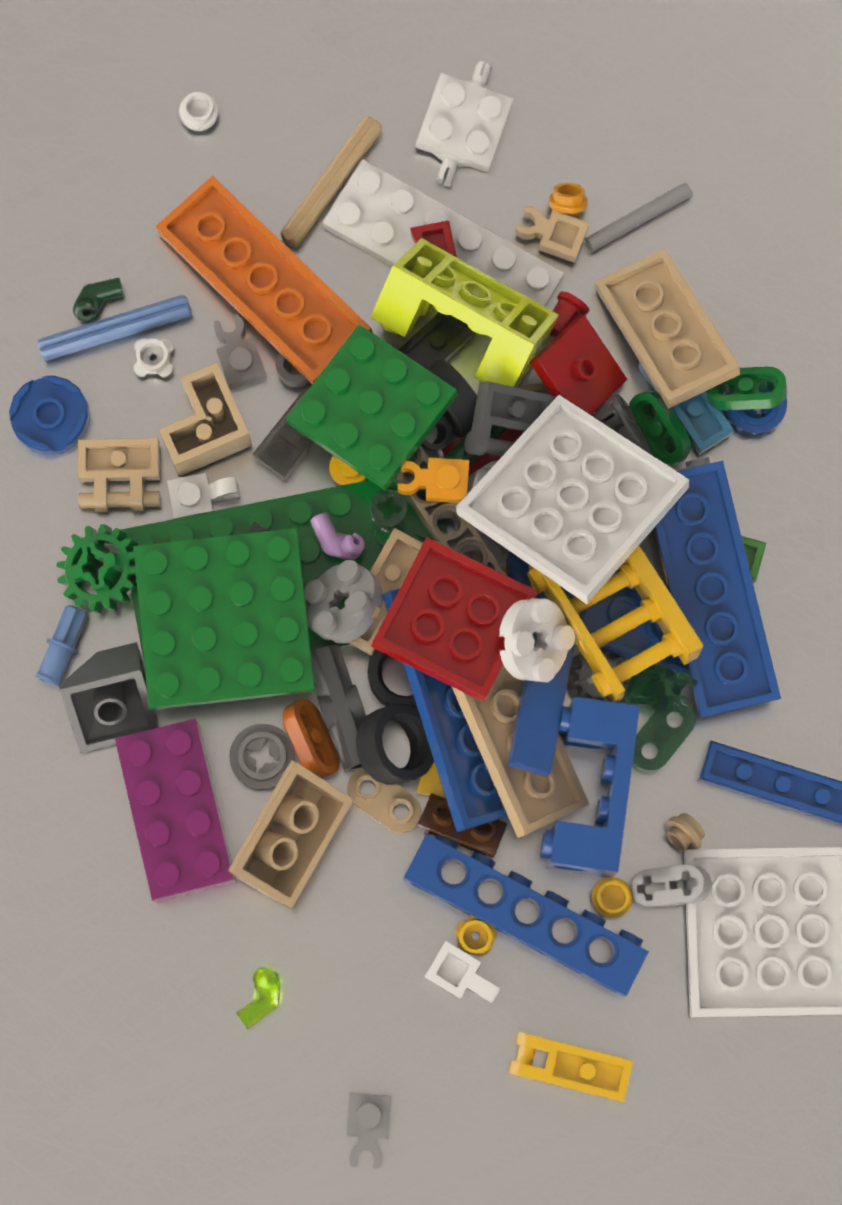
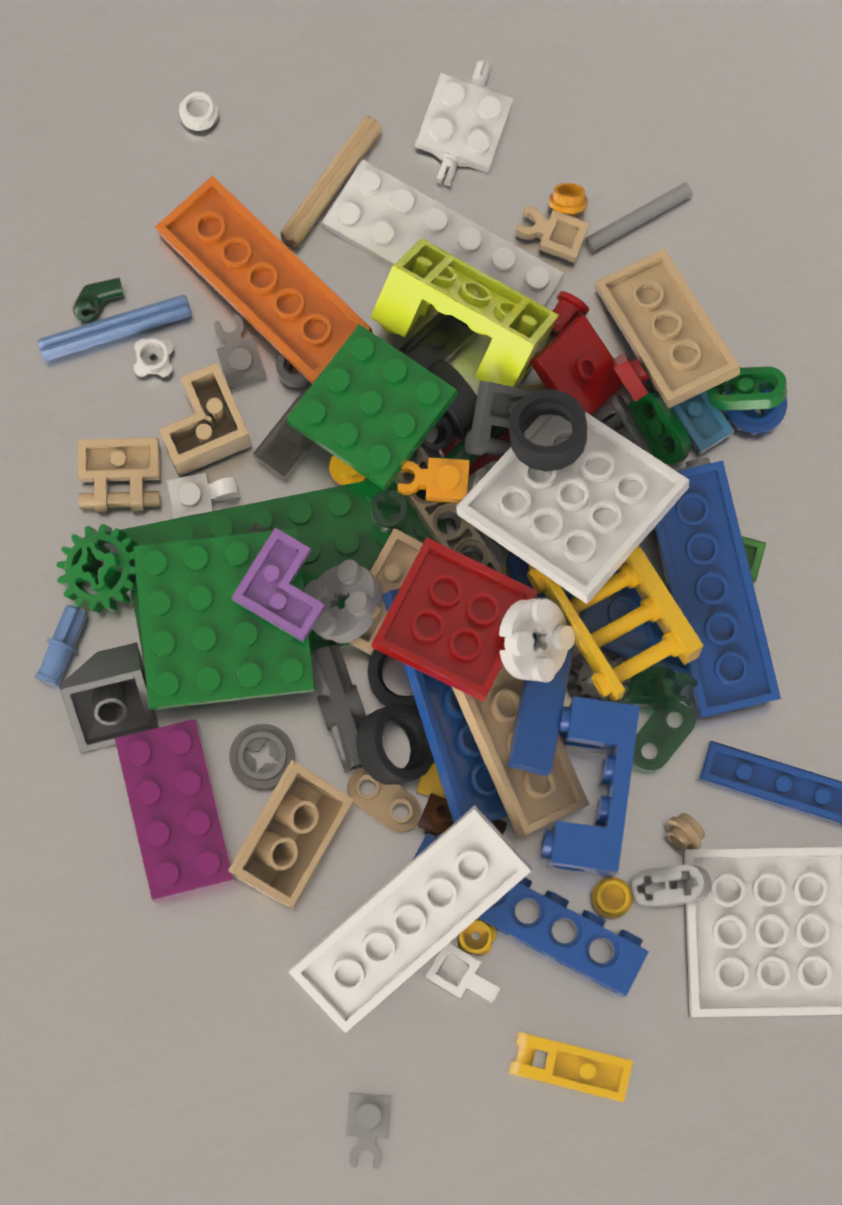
(49, 415): blue tile -> none
(266, 997): clear neon green arm -> none
(269, 591): none -> medium lavender plate
(310, 738): orange plate -> none
(336, 543): lavender arm -> none
(410, 919): none -> white plate
(437, 234): red tile -> none
(545, 403): none -> black tyre
(631, 375): none -> red plate

